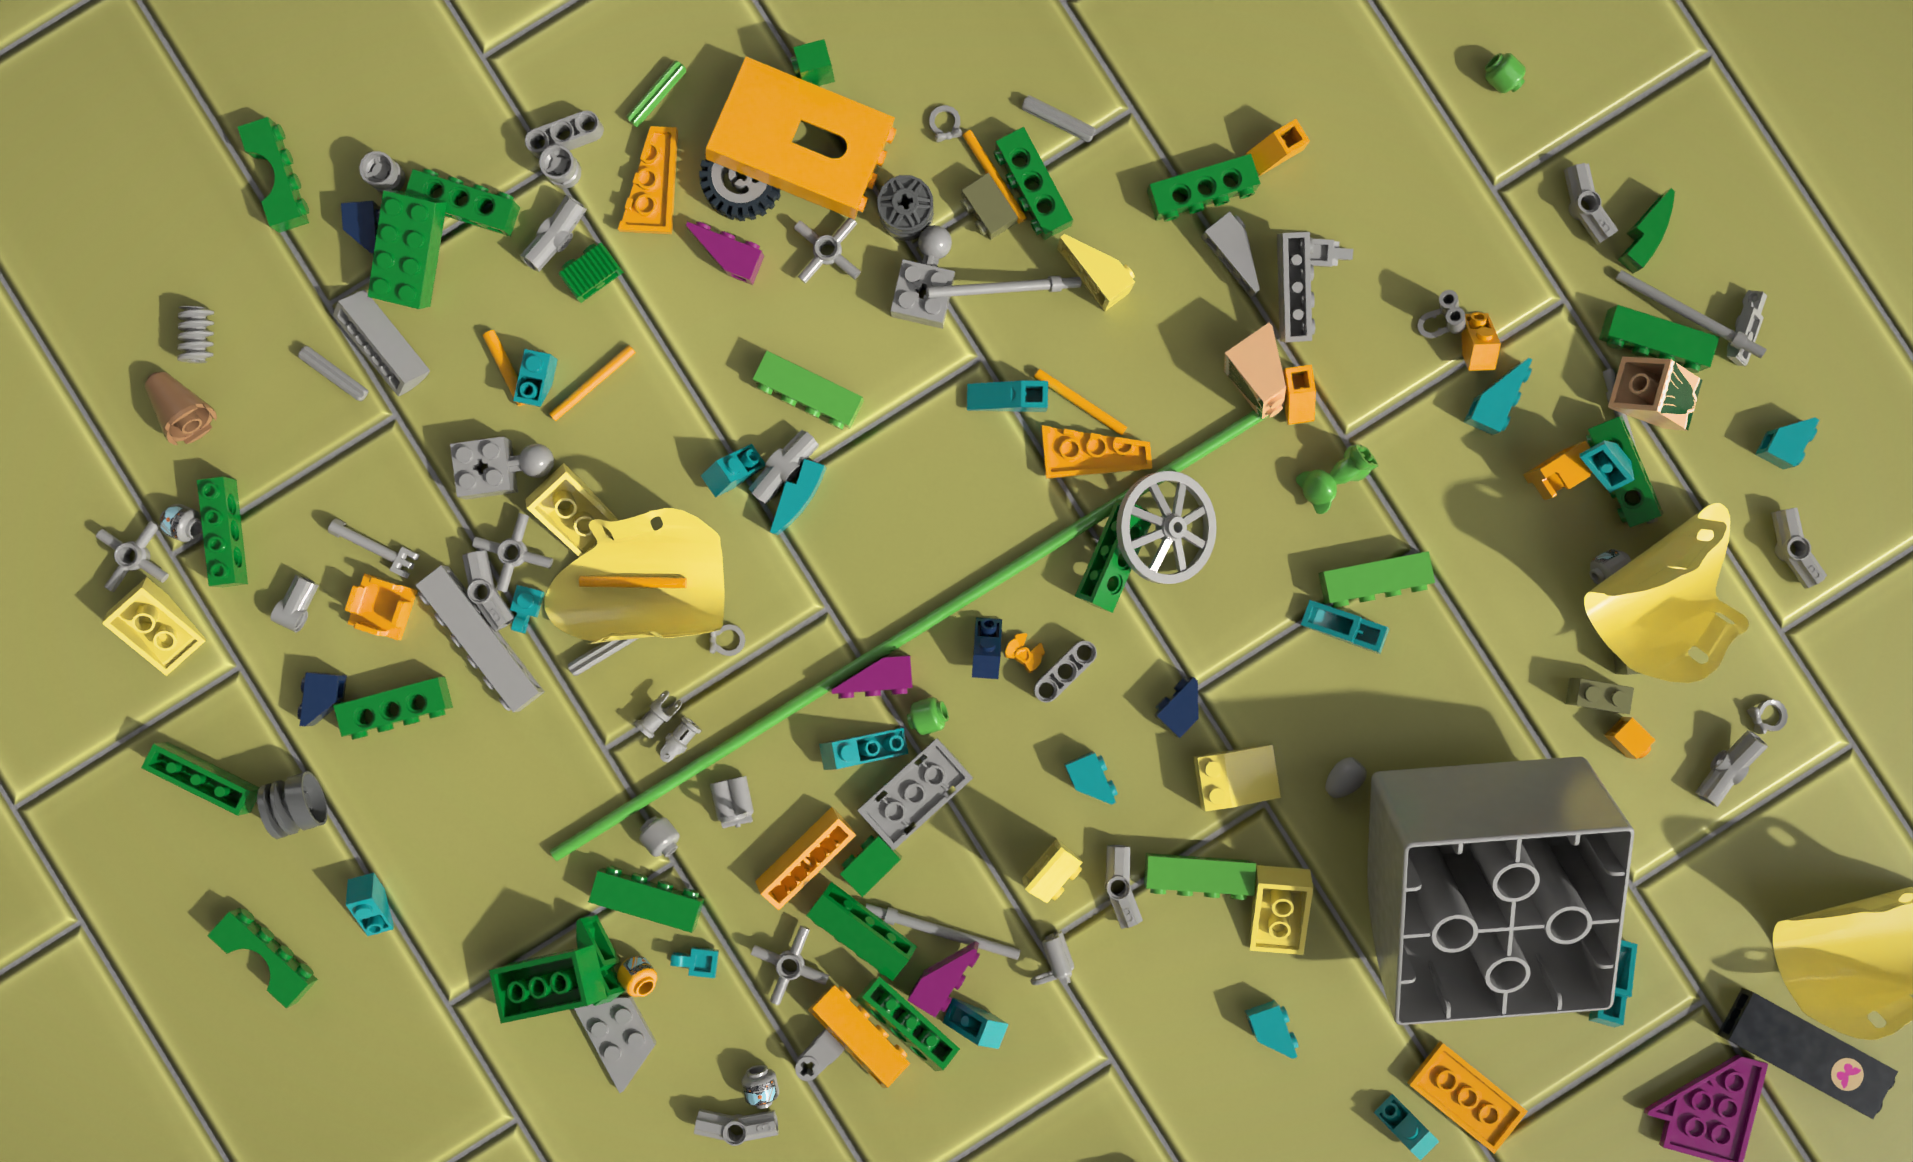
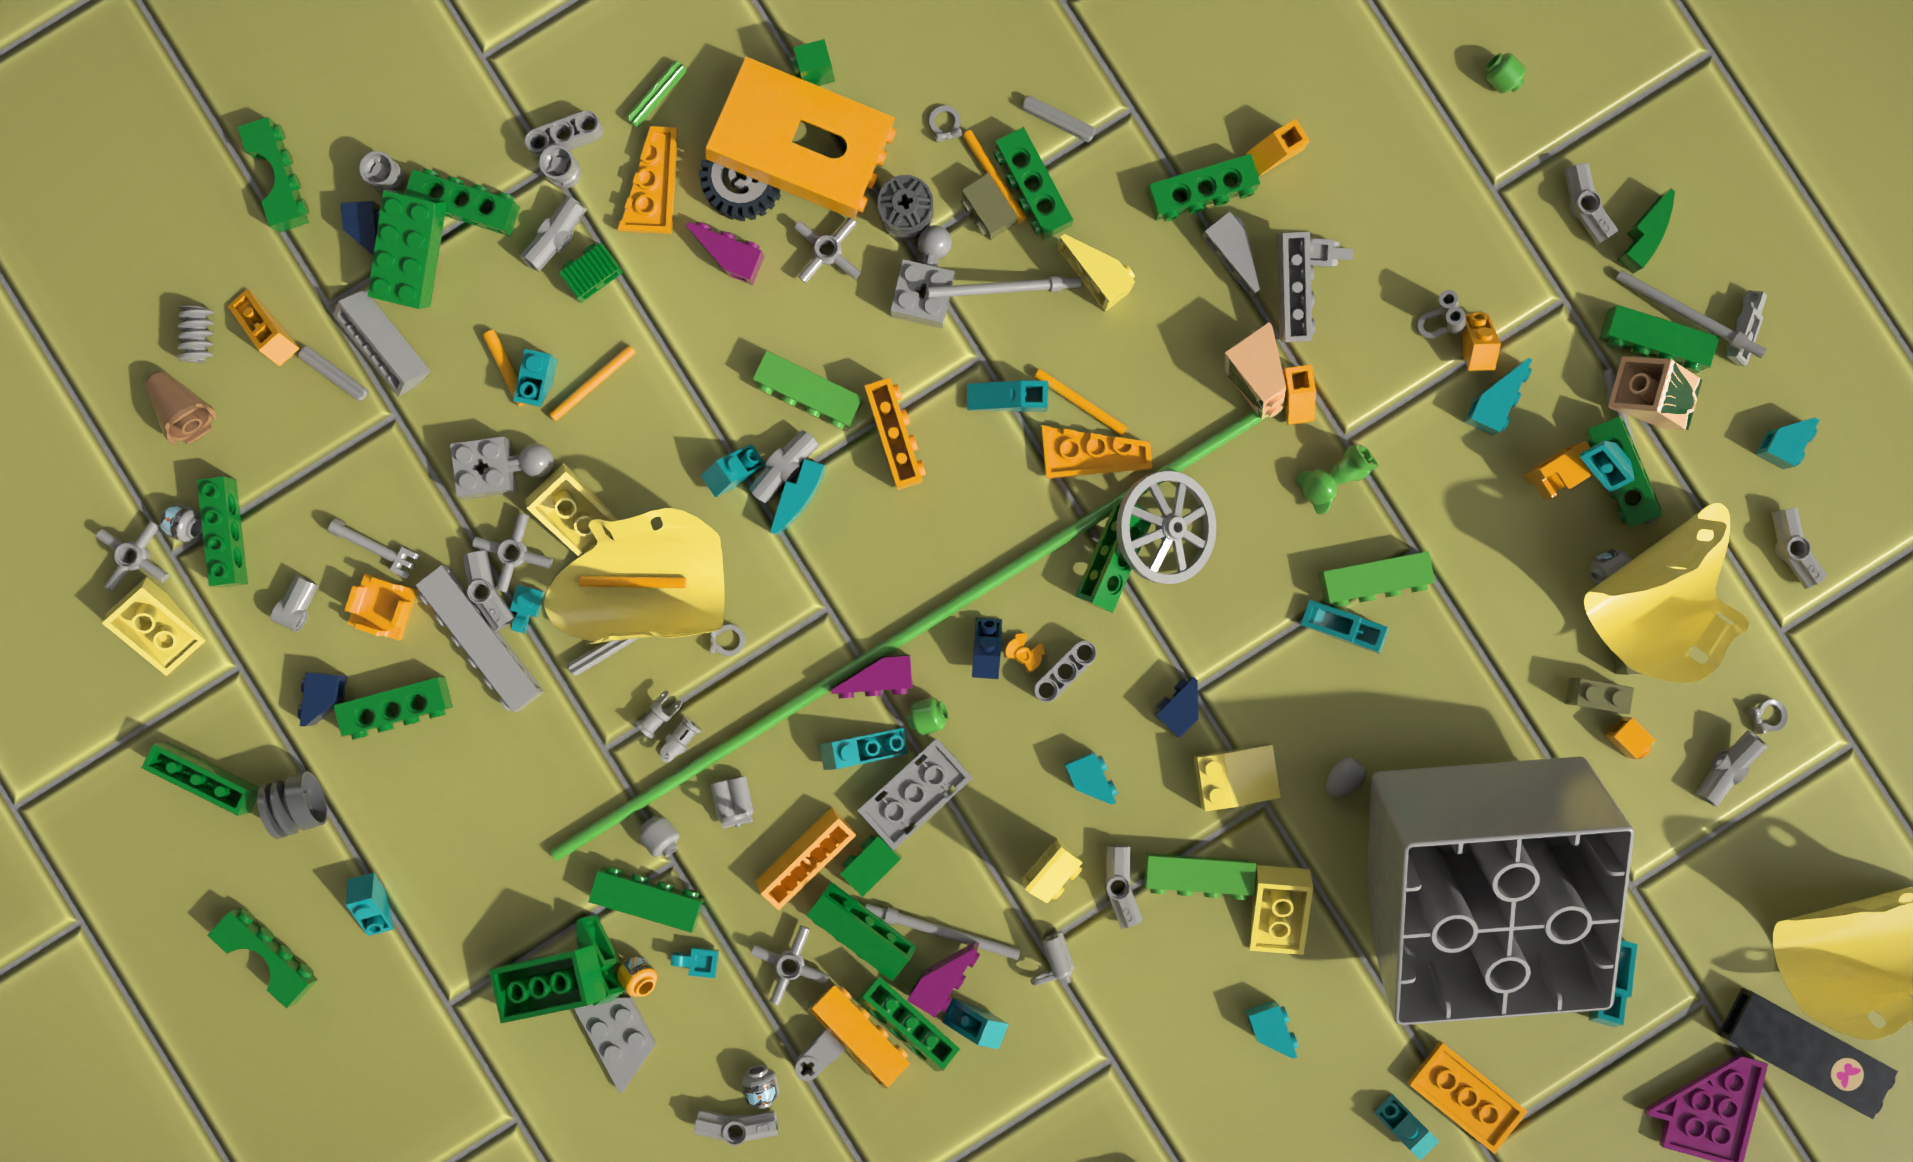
(263, 328): none -> light orange slope
(894, 435): none -> light orange brick

